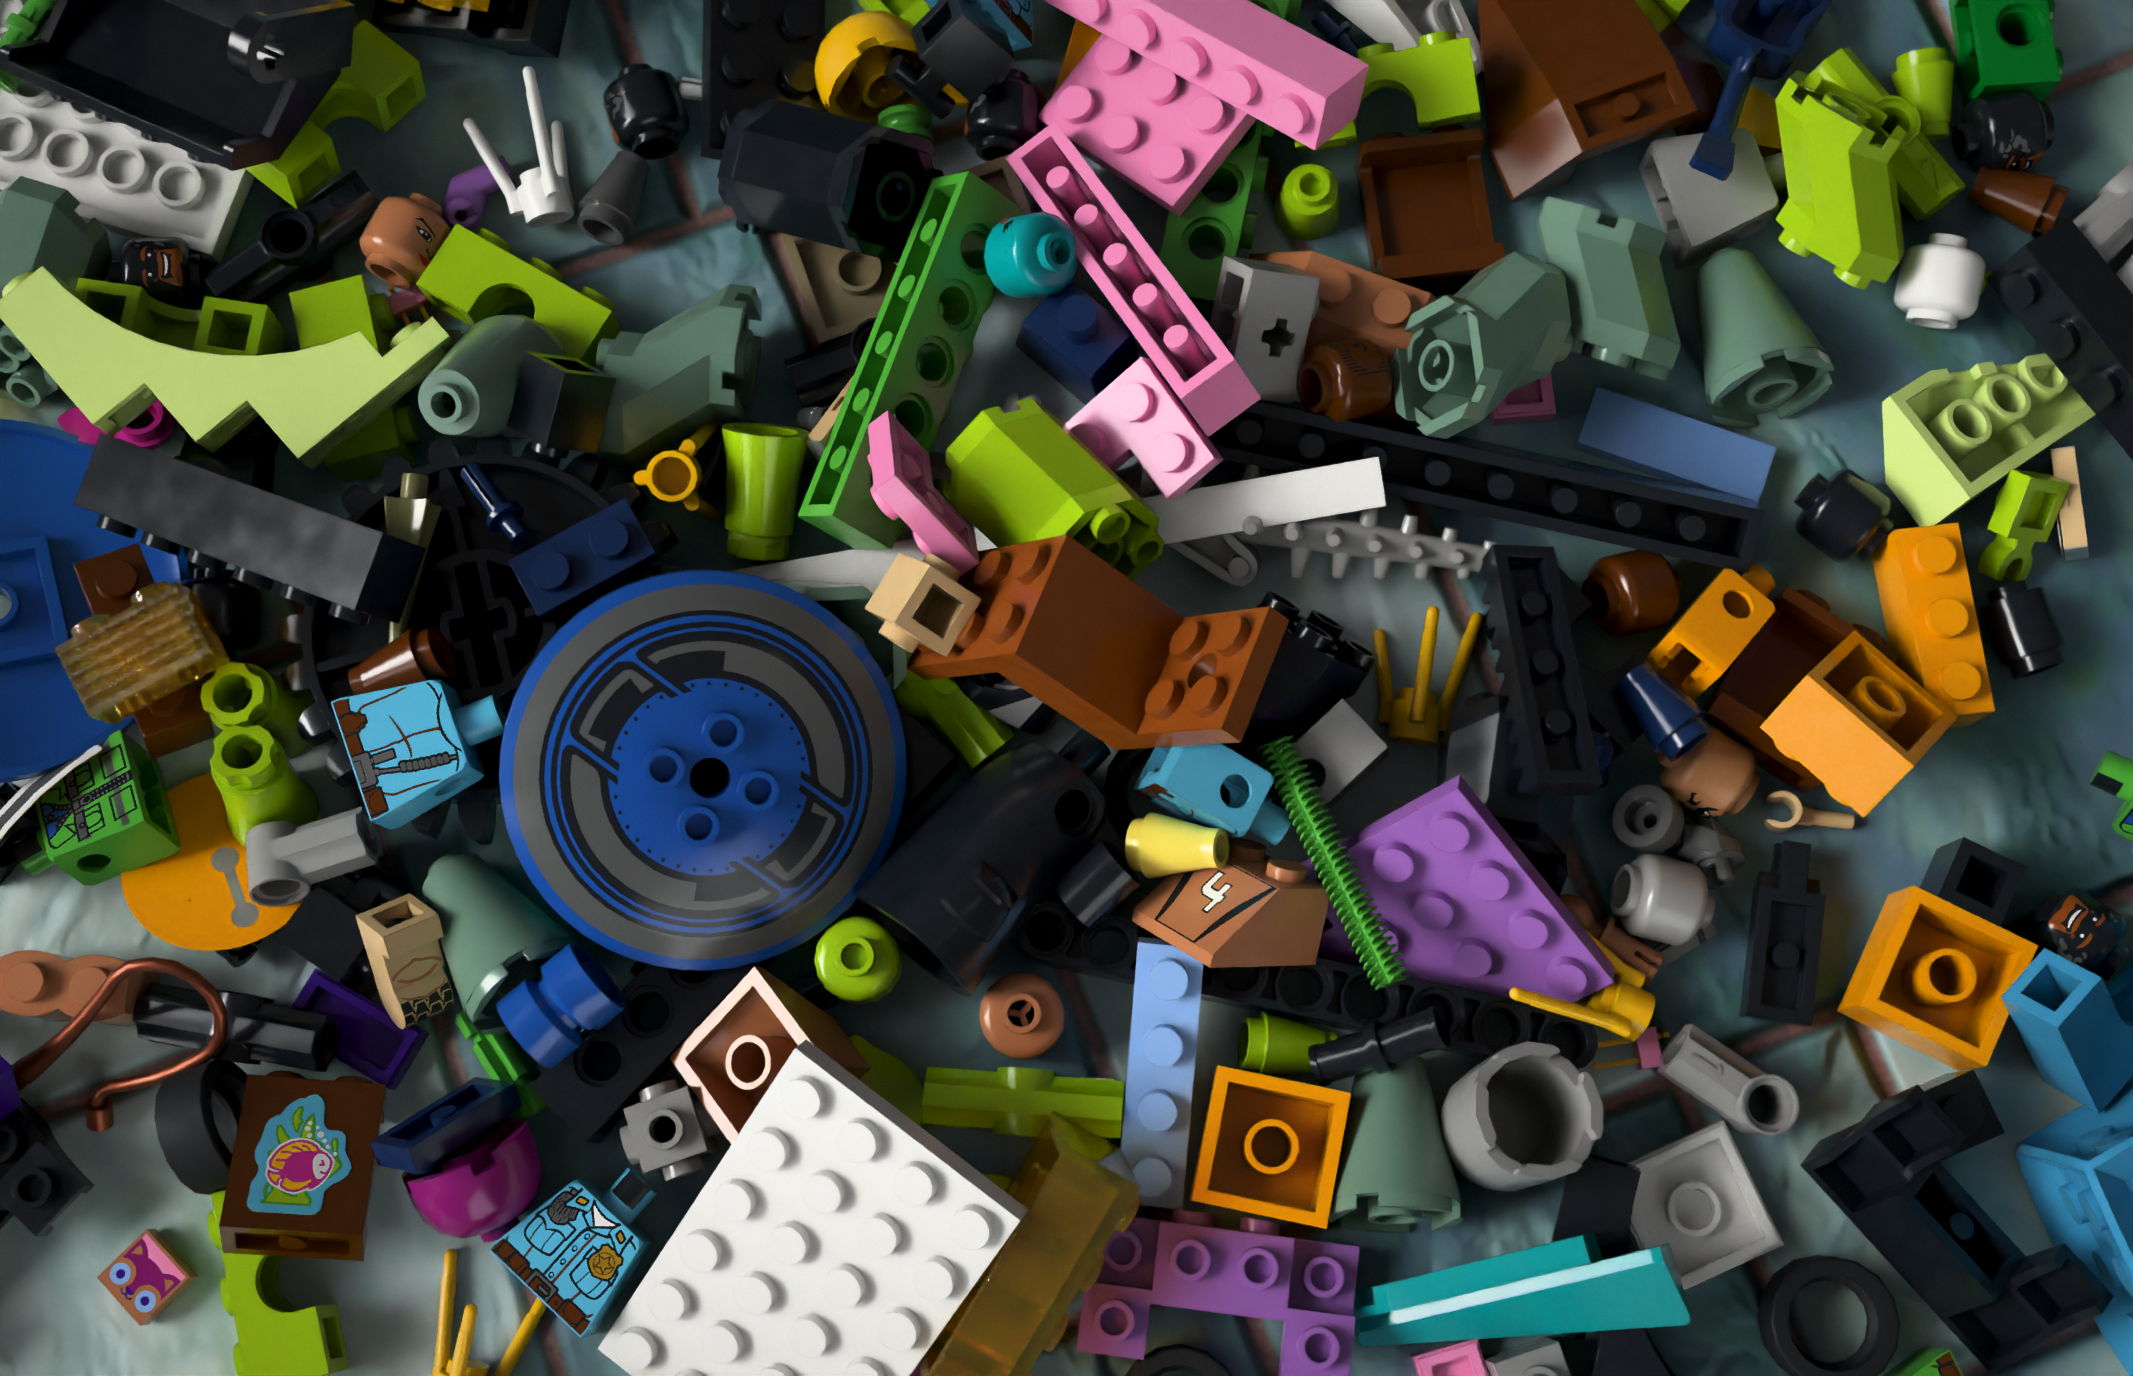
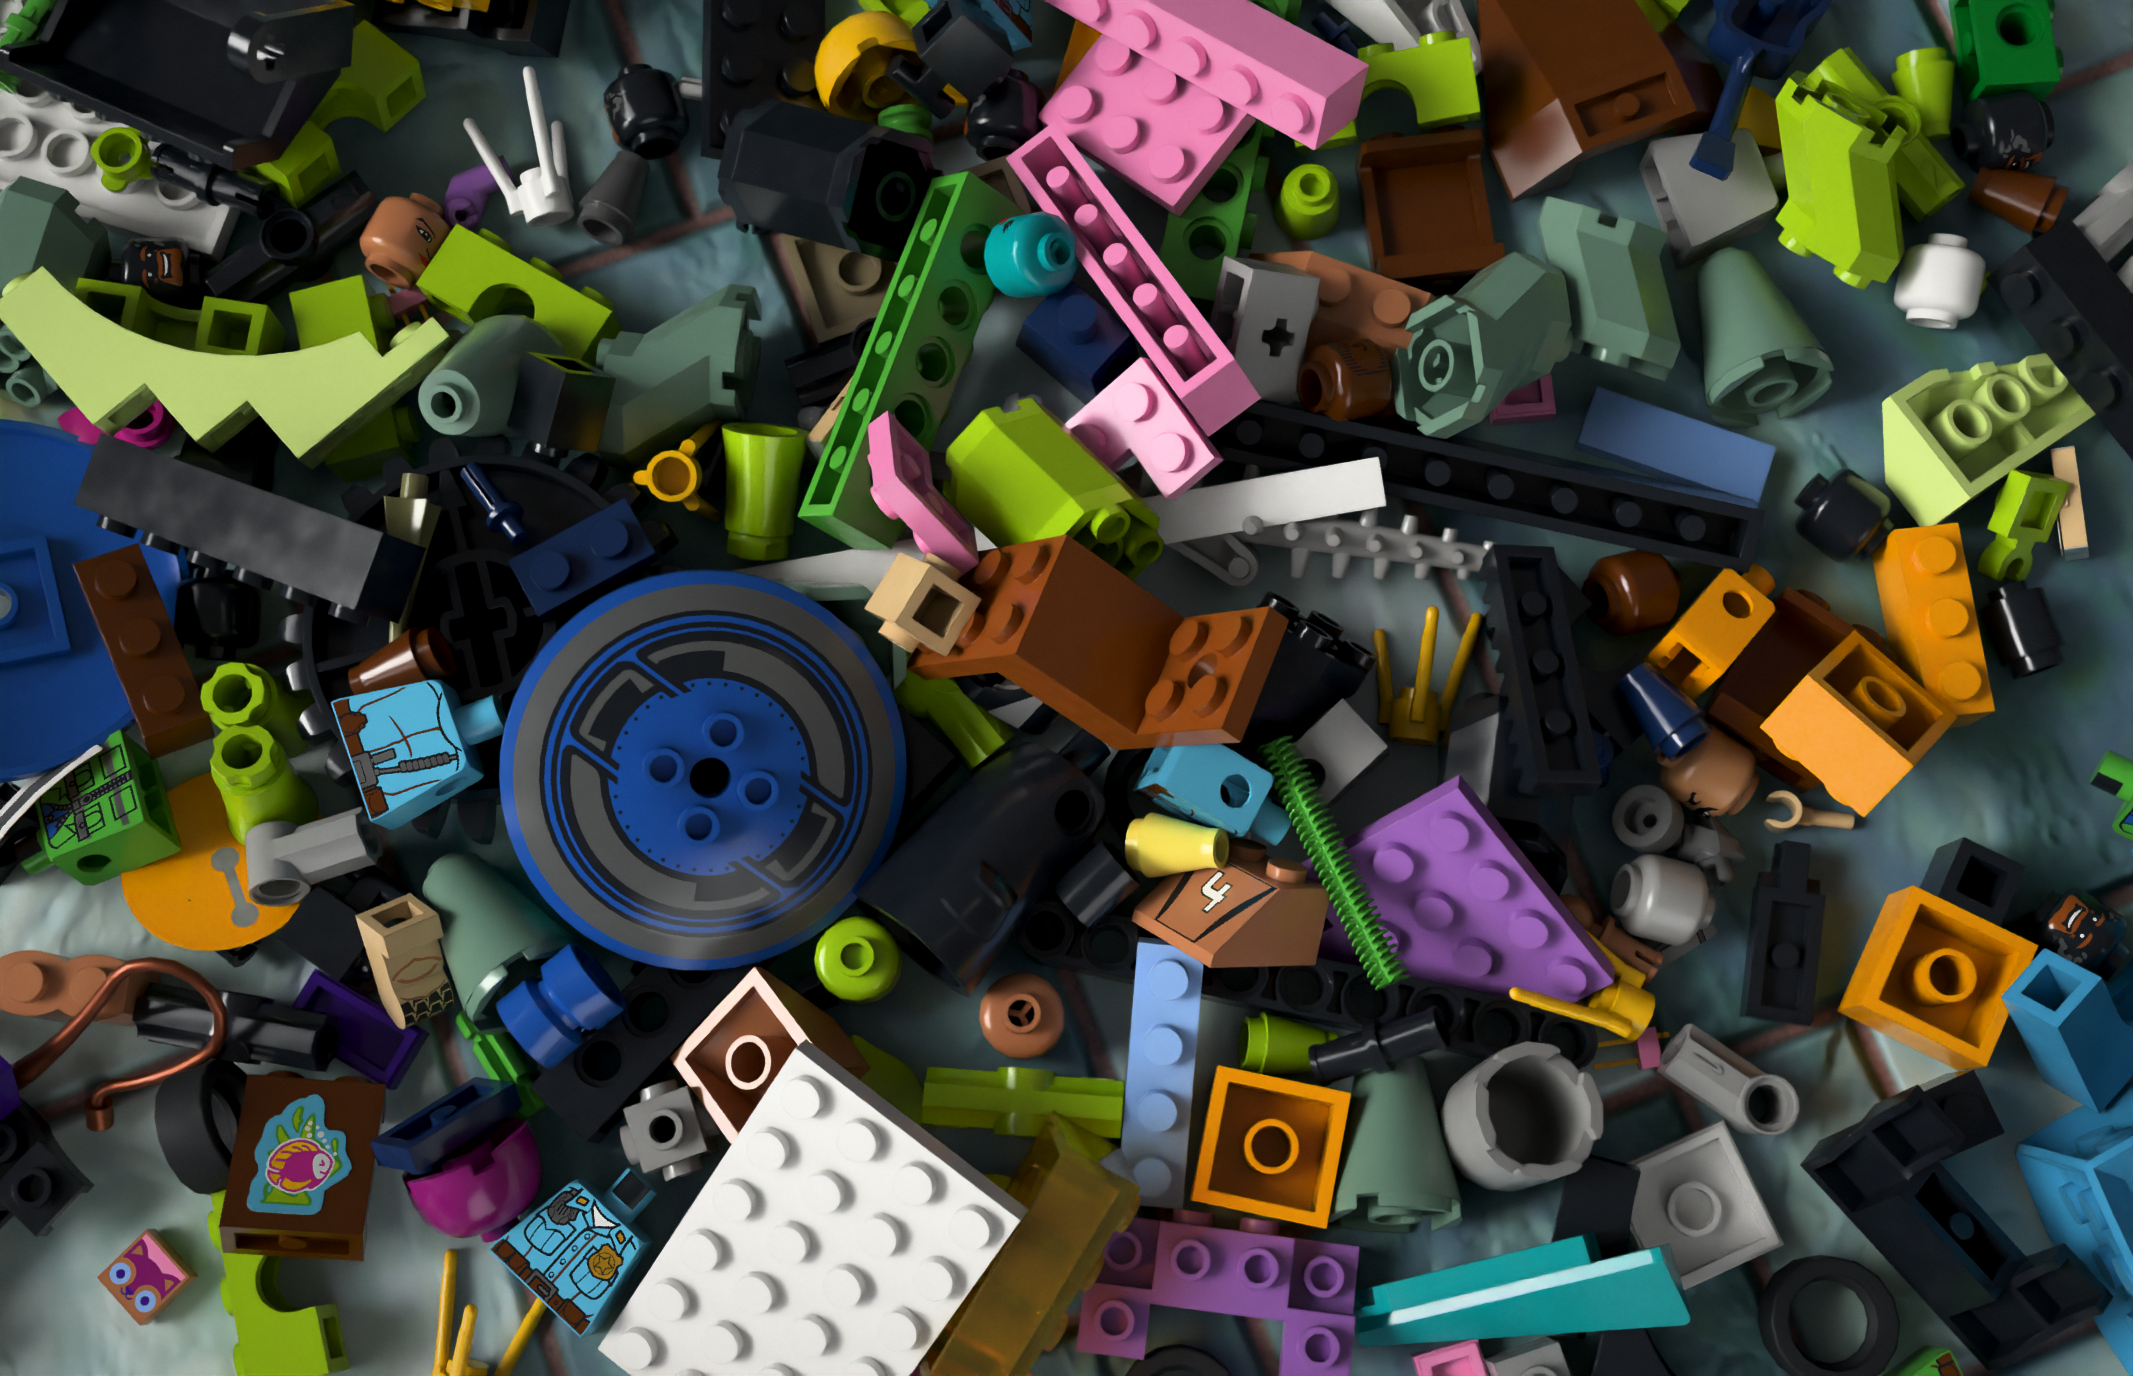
(112, 148): none -> lime plate
(141, 652): clear yellow brick -> none
(214, 183): none -> black pin

